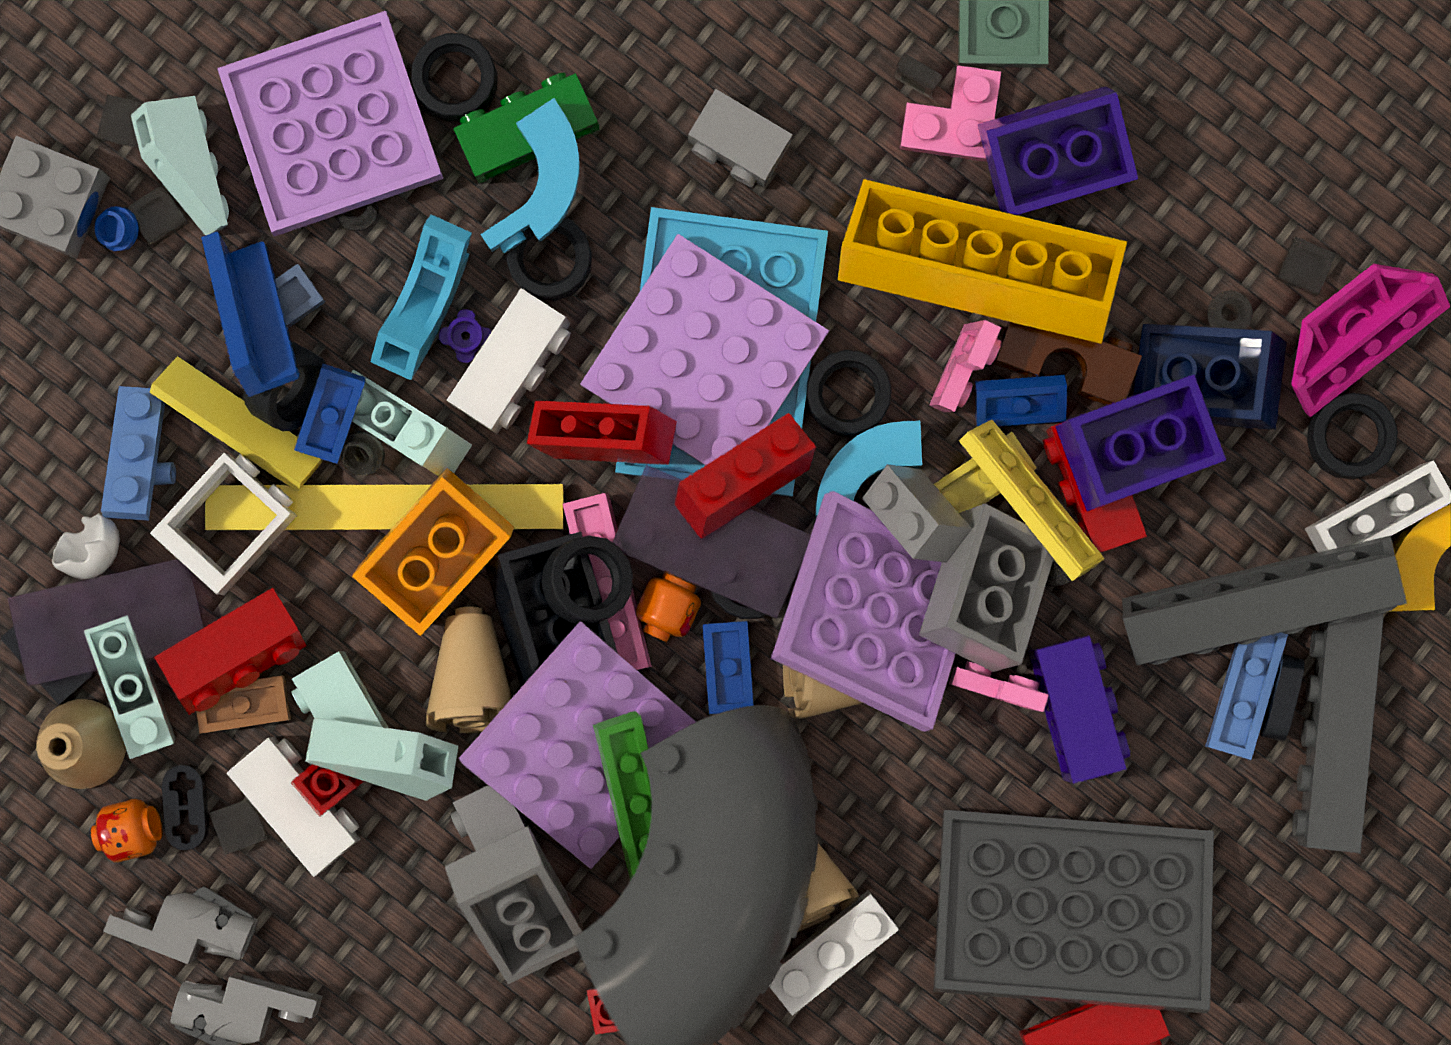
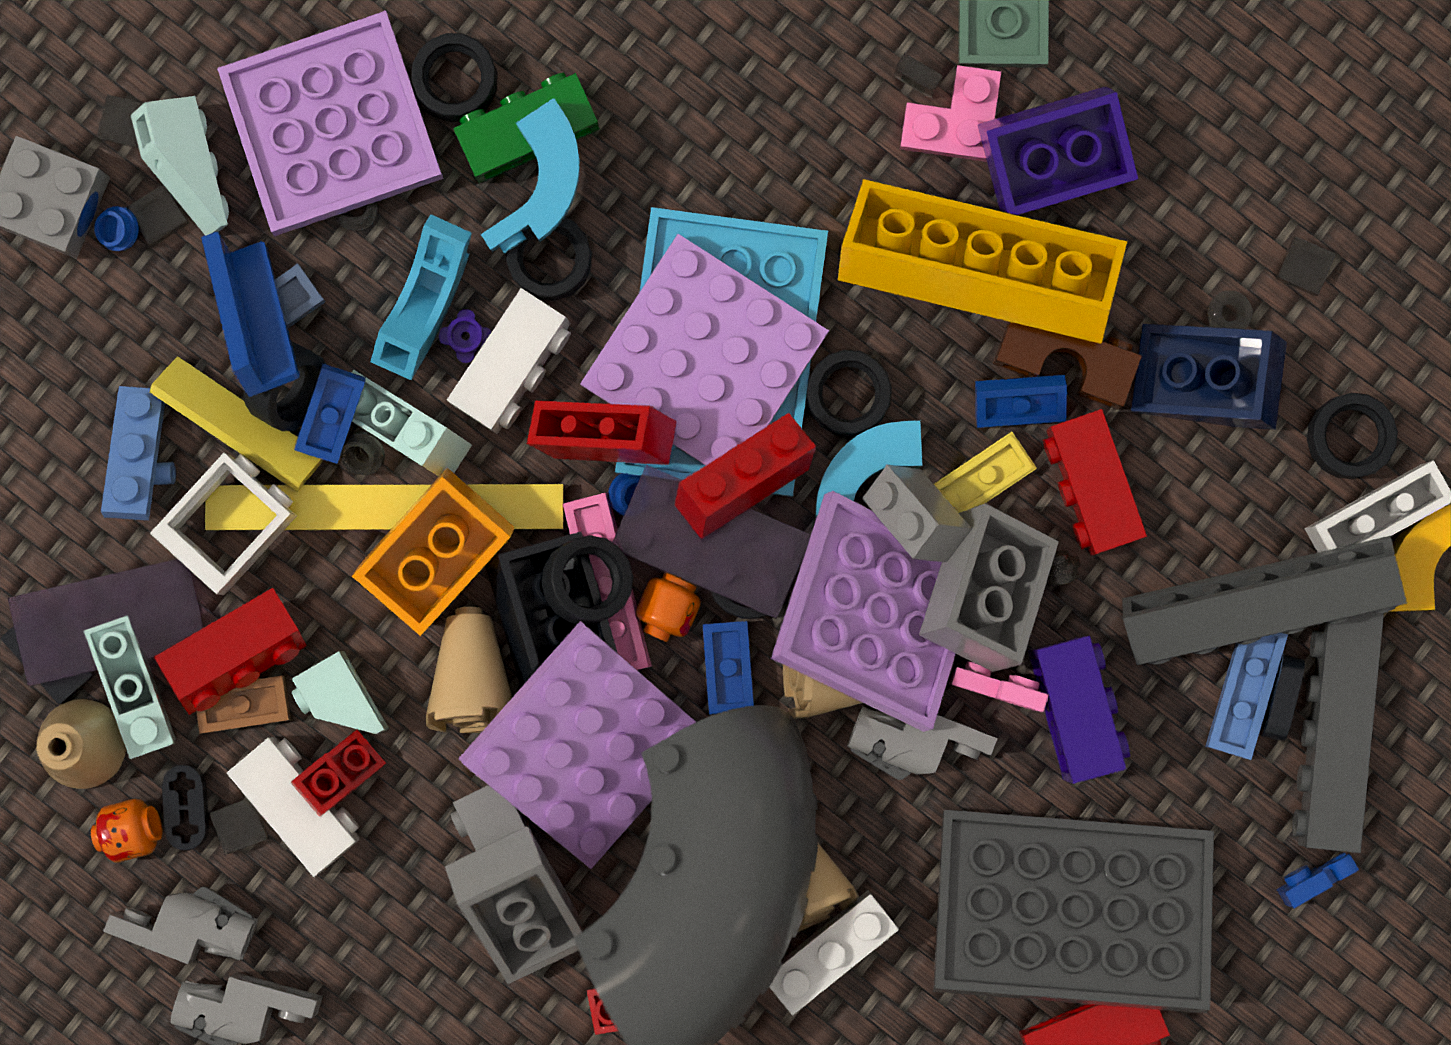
(89, 551): white hair -> none
(384, 756): light aqua slope -> none
(620, 749): bright green plate -> none
(621, 491): none -> blue plate
(738, 139): light grey brick -> none
(907, 750): none -> light grey plate
(973, 349): bright pink plate -> none
(1031, 499): light yellow tile -> none
(1140, 442): dark purple brick -> none
(1306, 883): none -> blue plate
(1362, 329): dark pink wedge -> none

